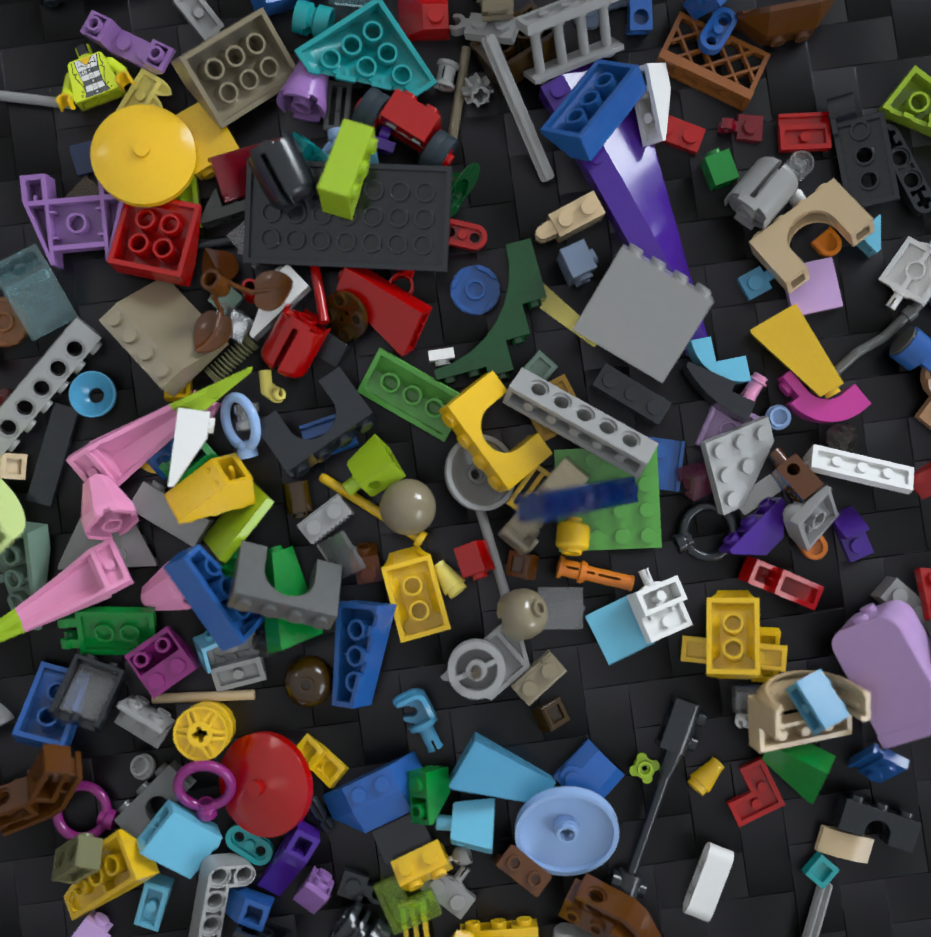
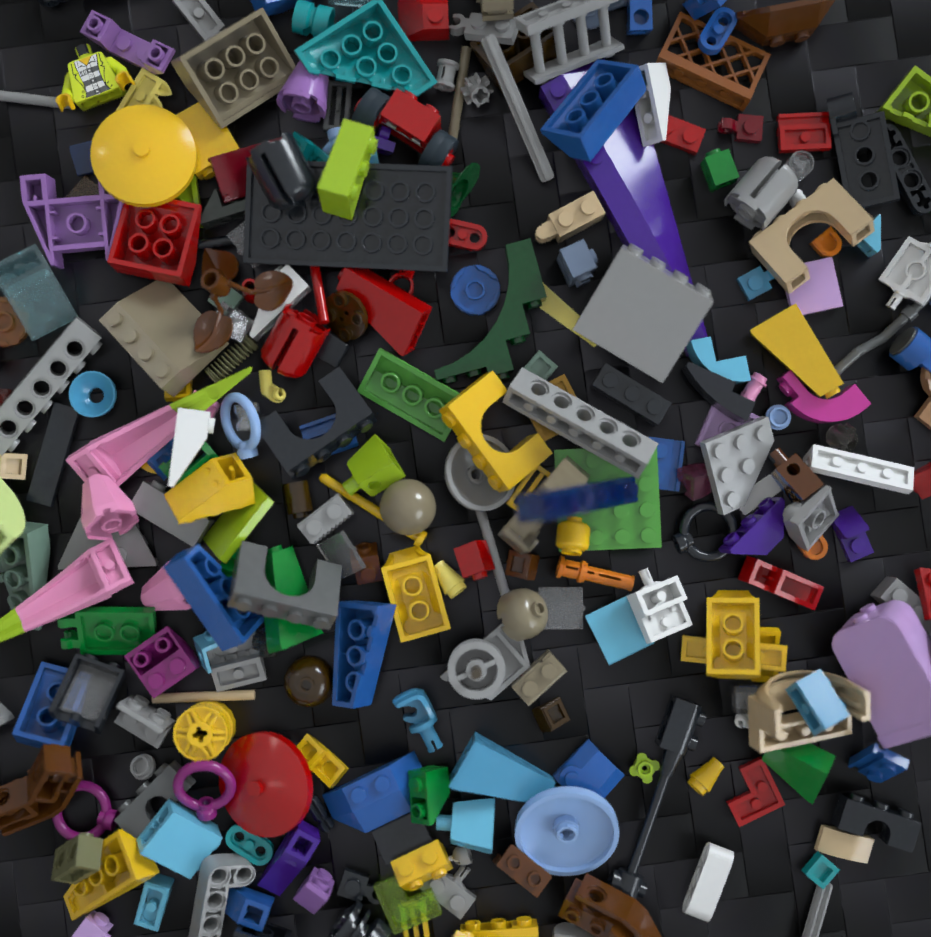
(441, 357): white plate -> none

